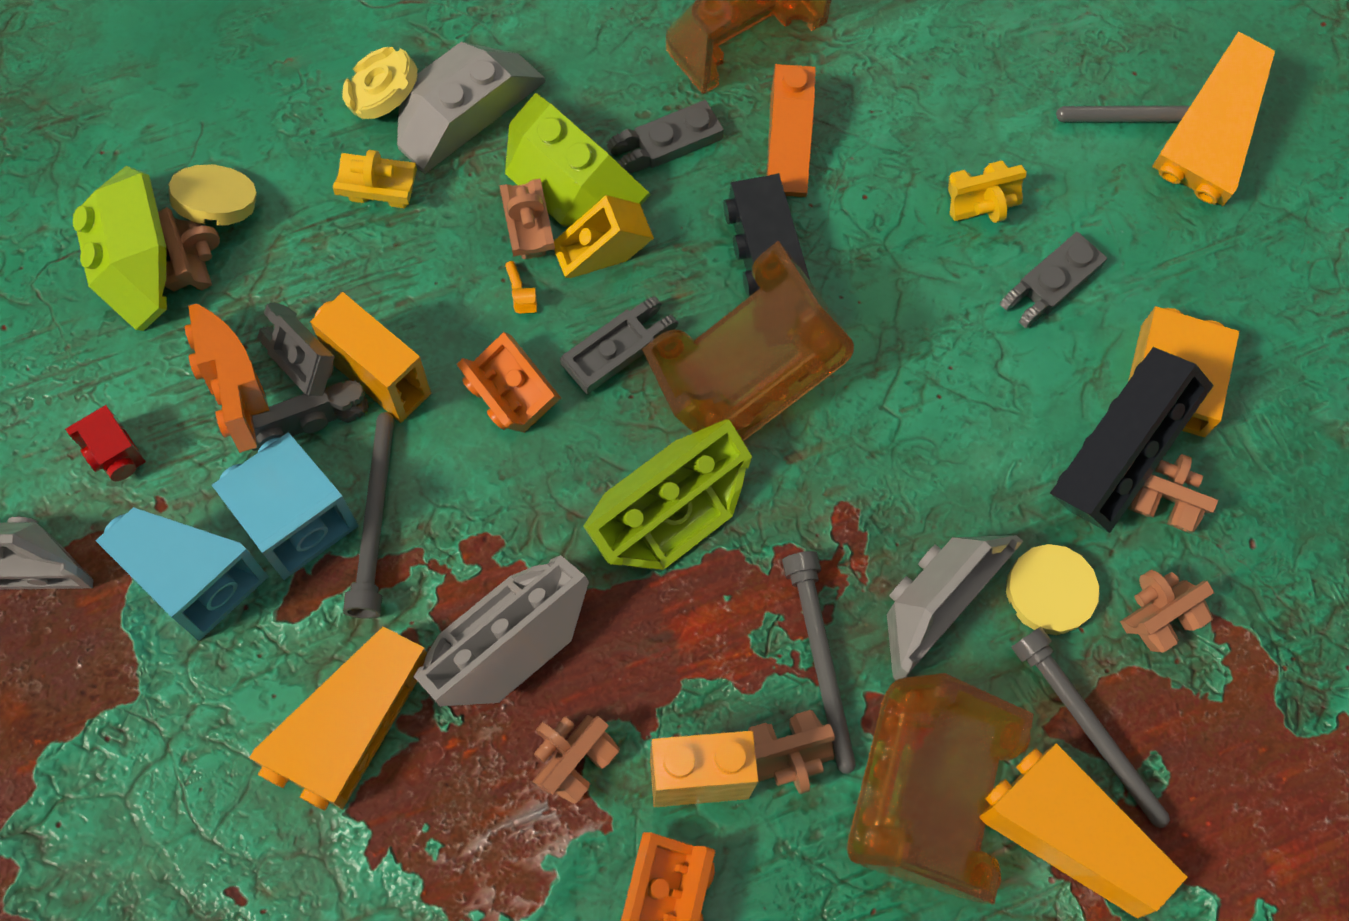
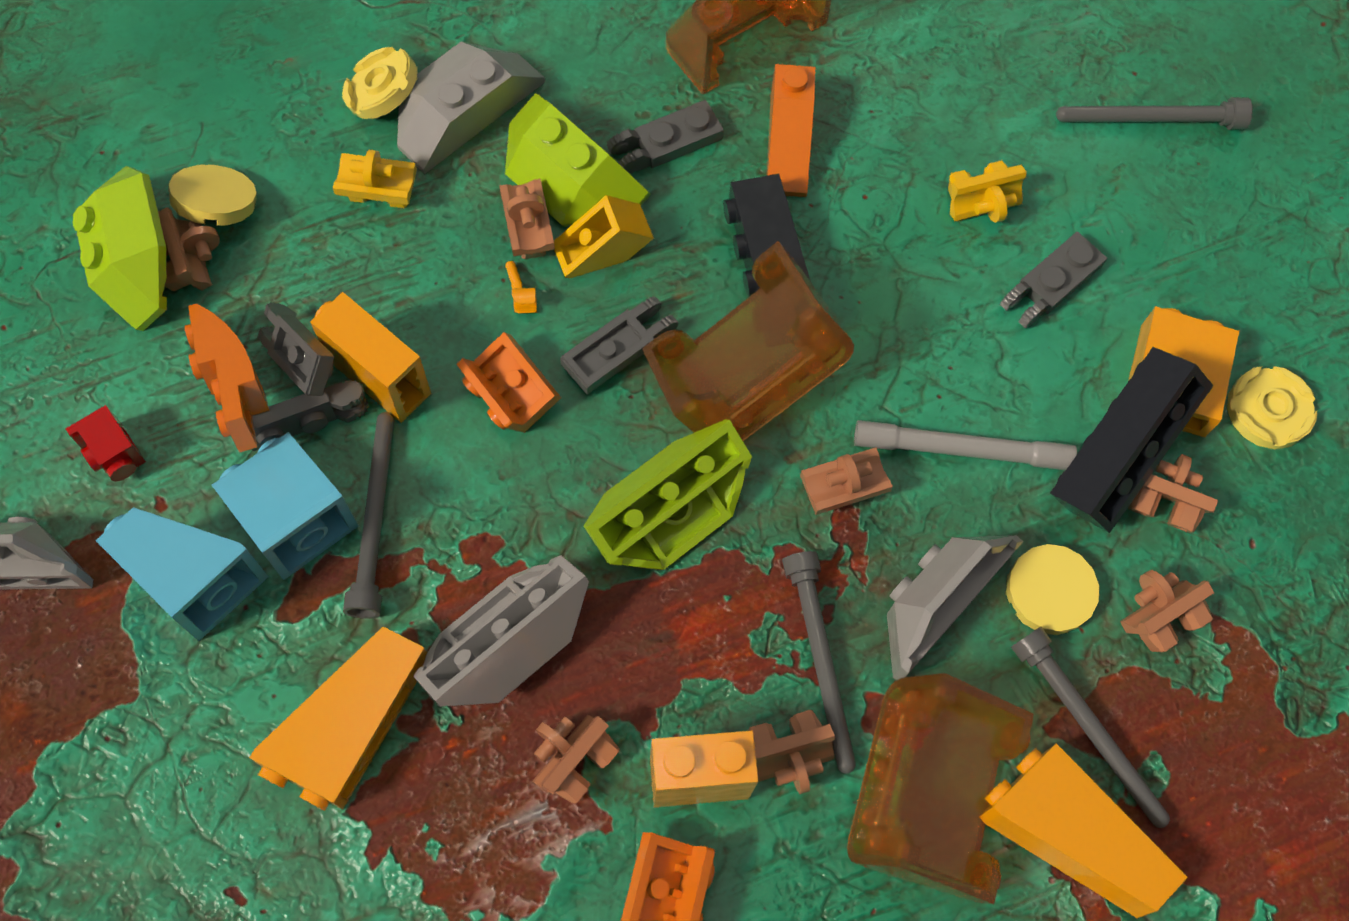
(845, 481): none -> nougat hips
(893, 437): none -> light grey piece
(1217, 129): light orange slope -> none
(1272, 407): none -> light yellow tile

